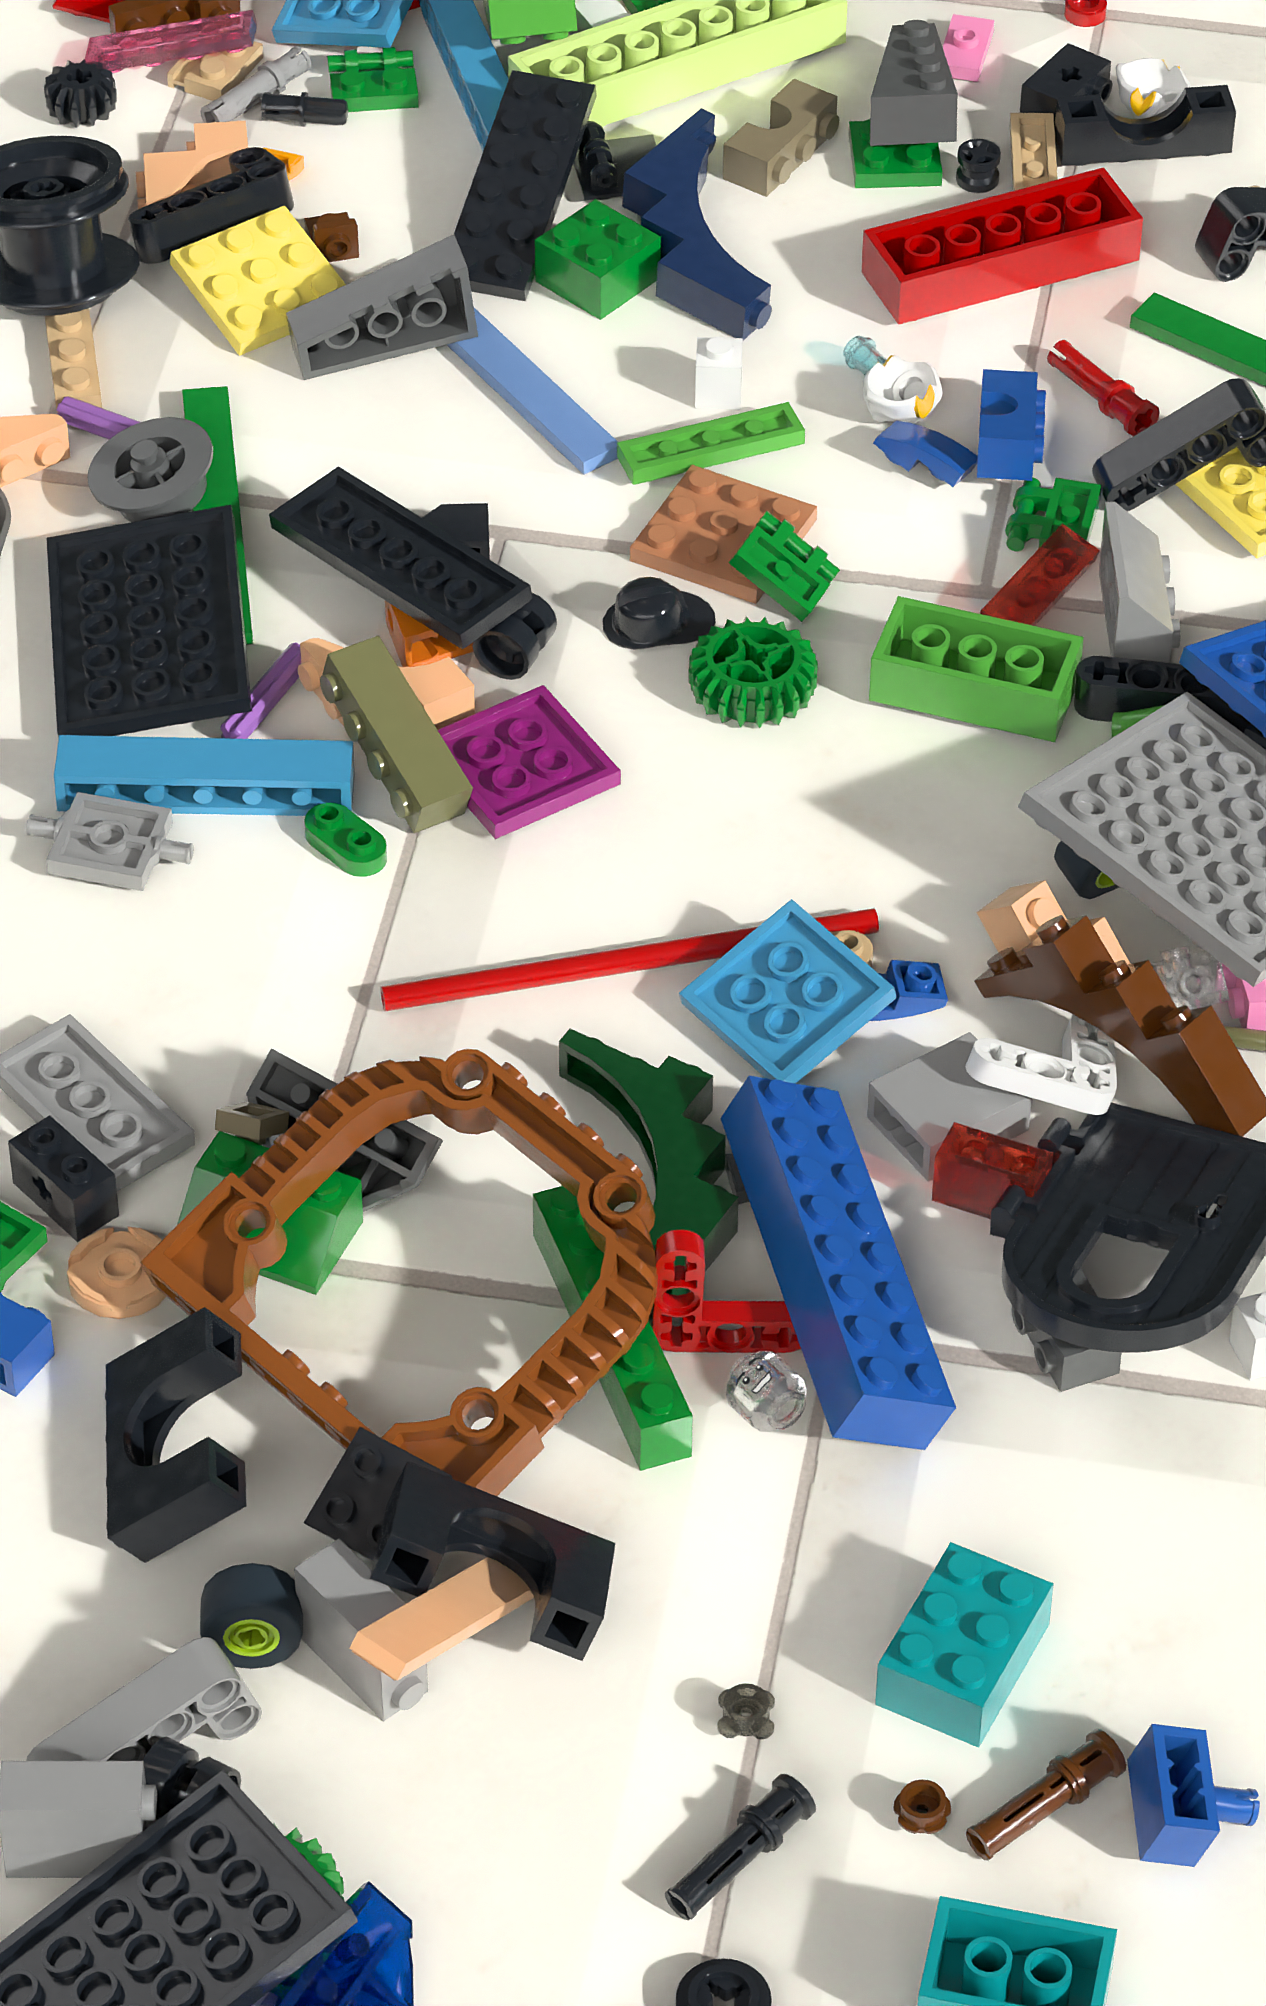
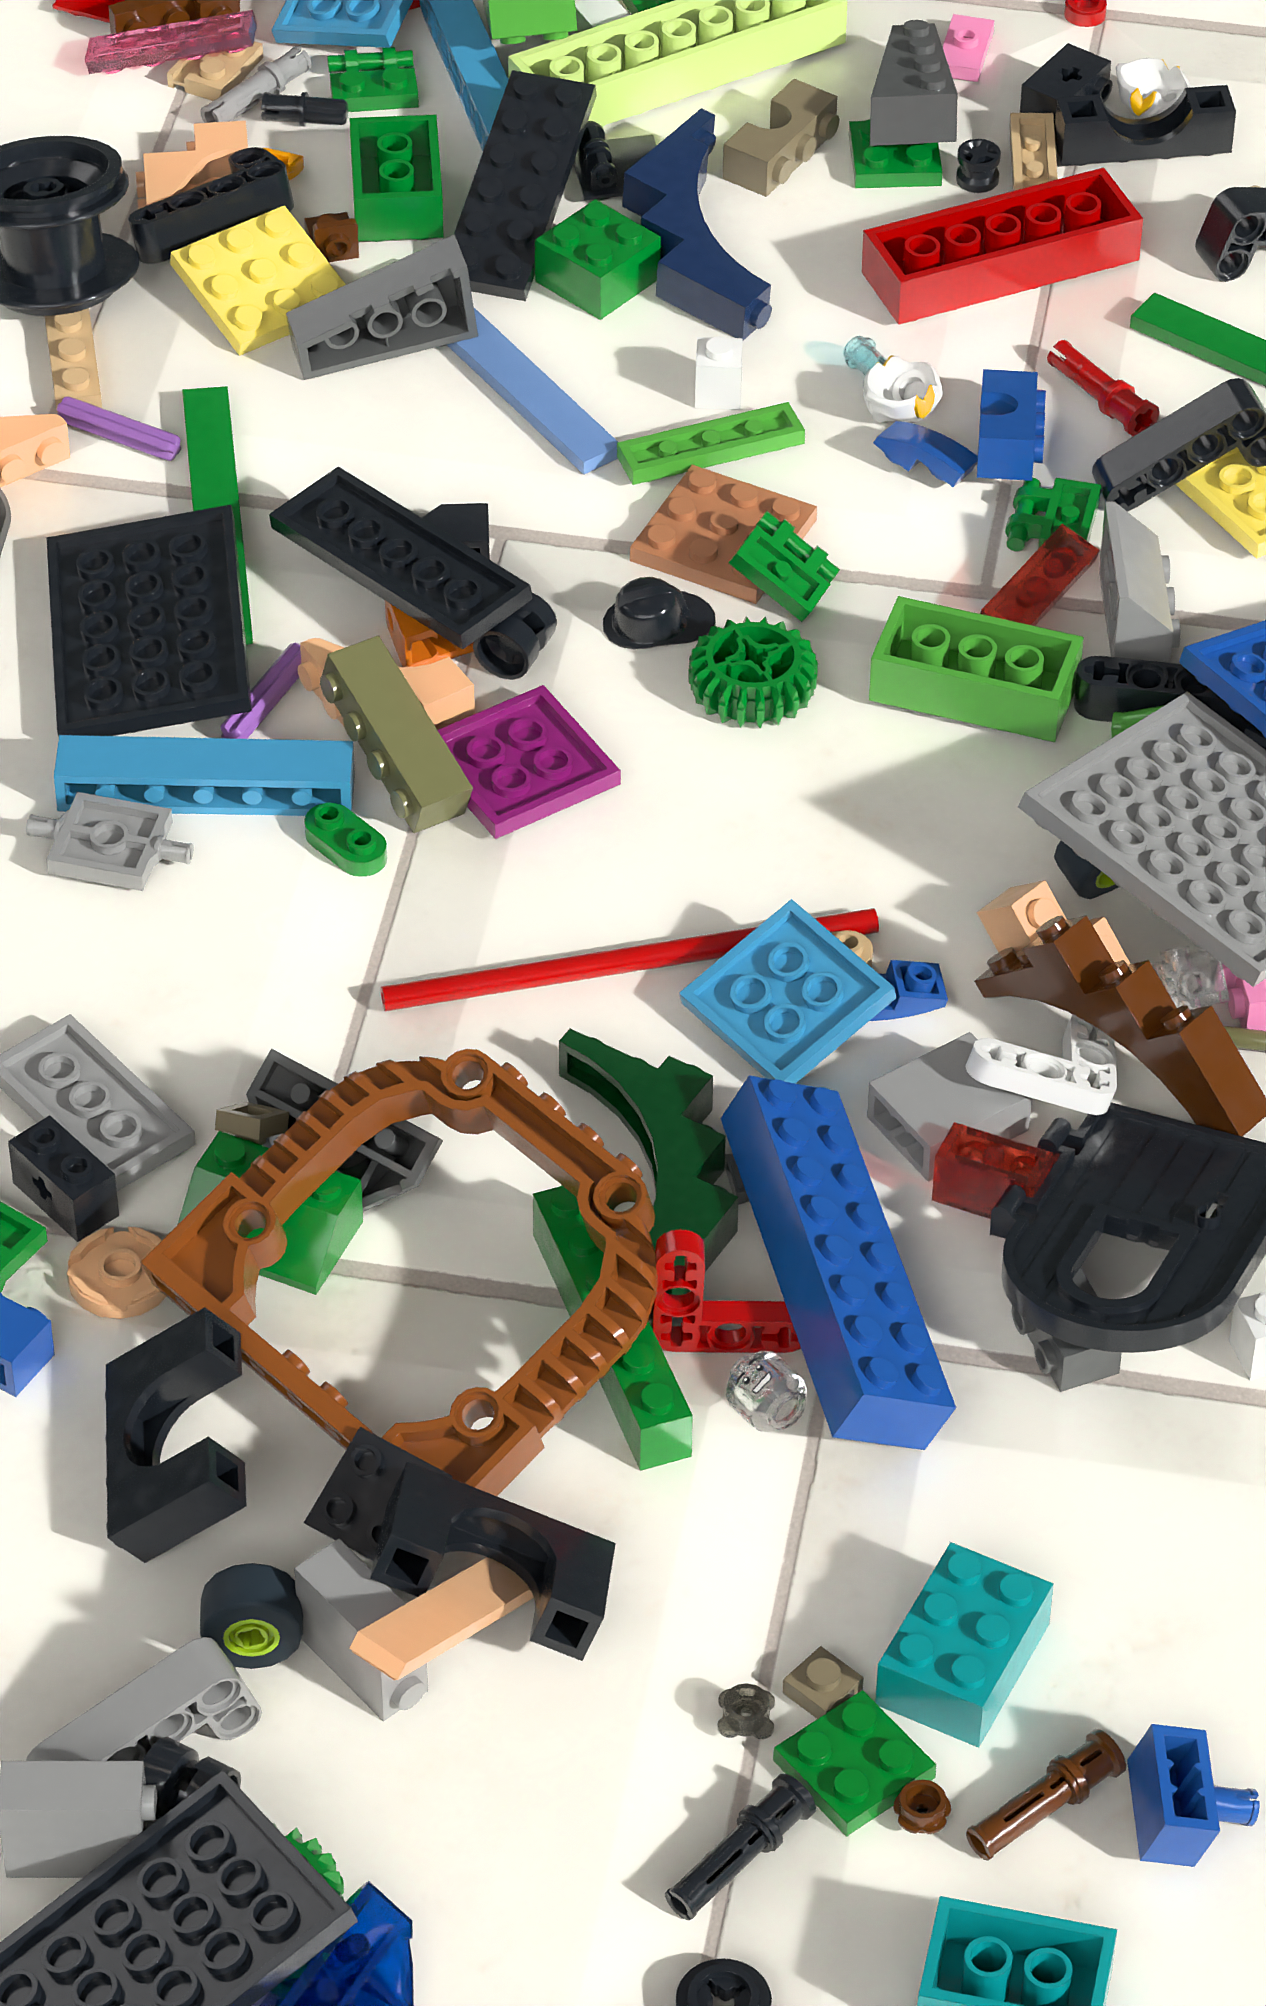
(80, 93): black gear -> none
(152, 469): dark grey wheel -> none
(396, 177): none -> green brick
(821, 1683): none -> dark tan plate
(853, 1762): none -> green plate

